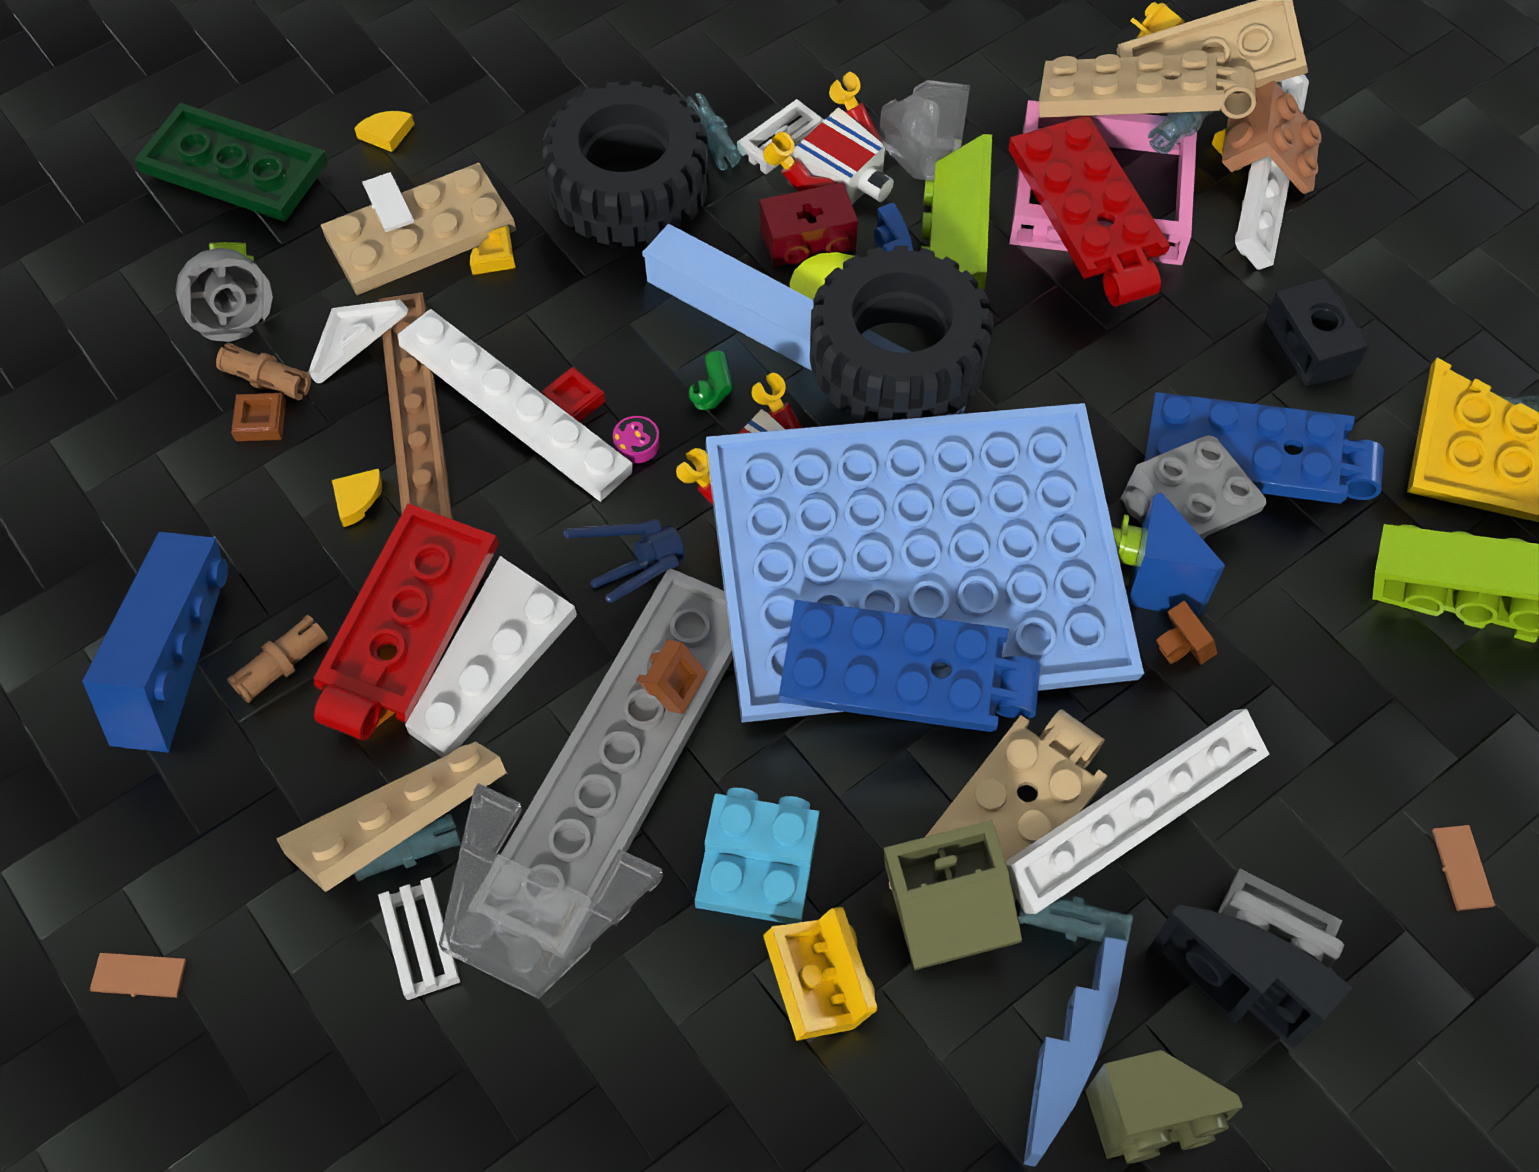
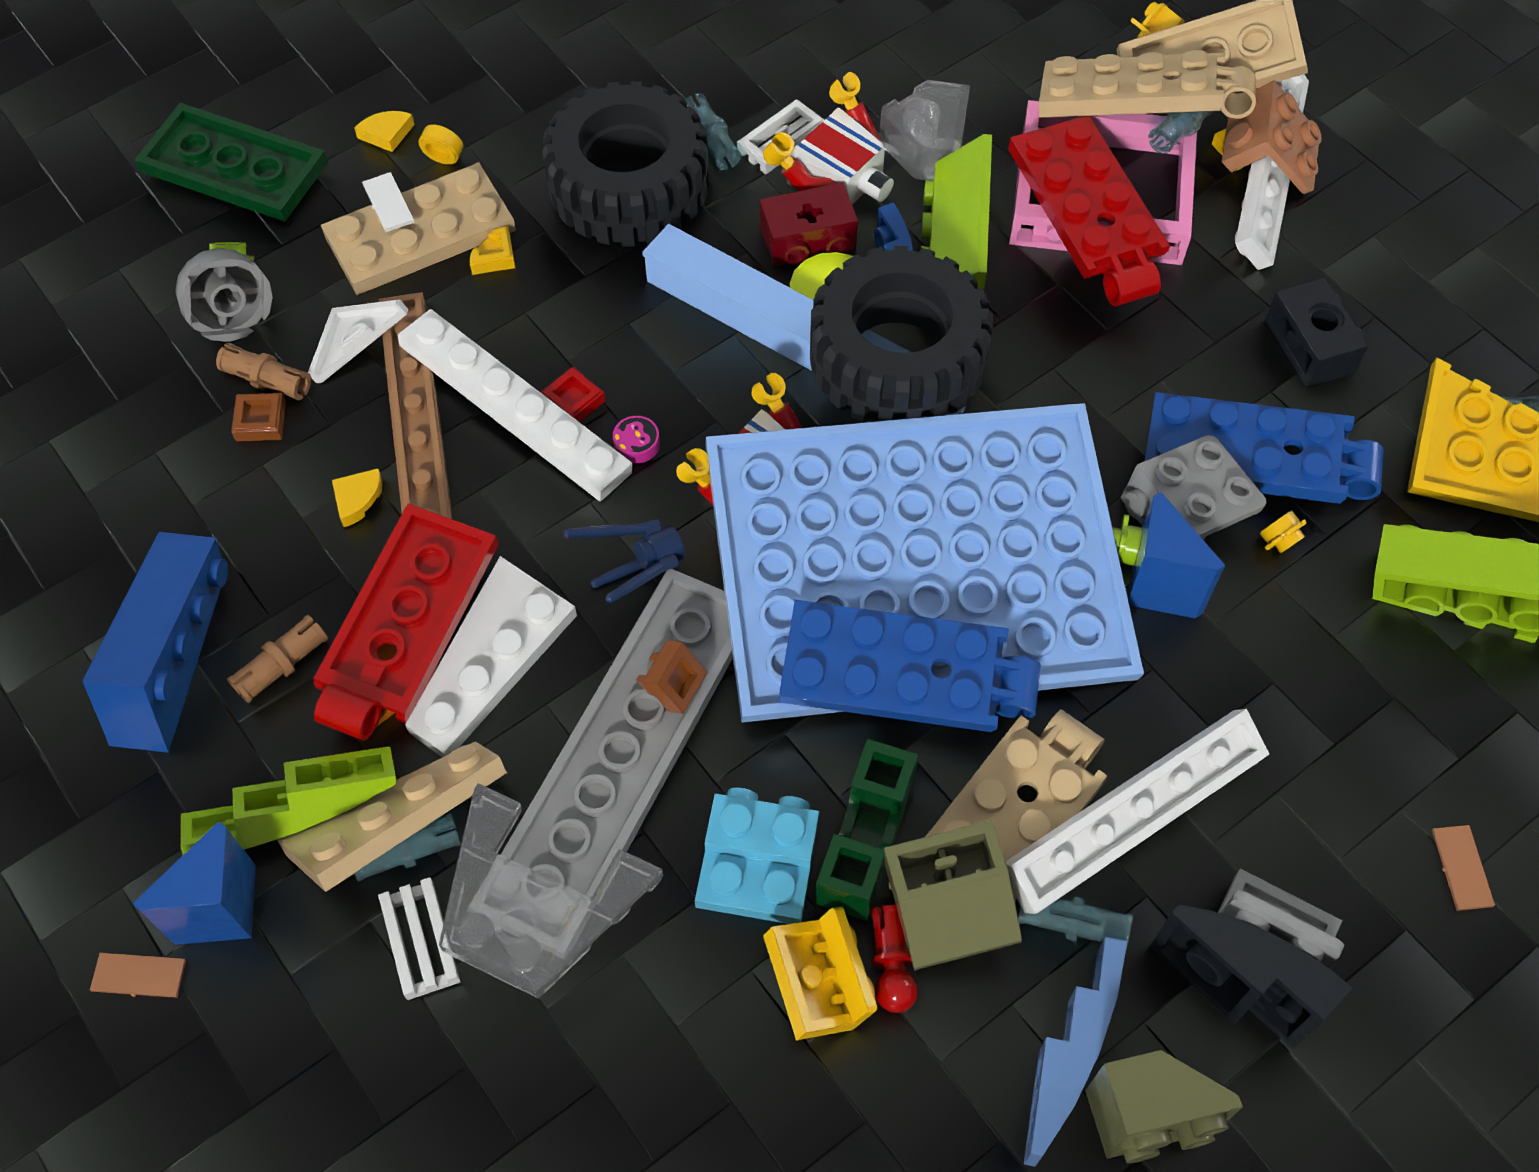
(204, 892): none -> blue slope
(309, 795): none -> lime slope
(440, 144): none -> yellow tile
(717, 386): green arm -> none
(871, 823): none -> dark green arch
(895, 987): none -> red pin
(1186, 636): dark orange tile -> none
(1283, 532): none -> yellow plate

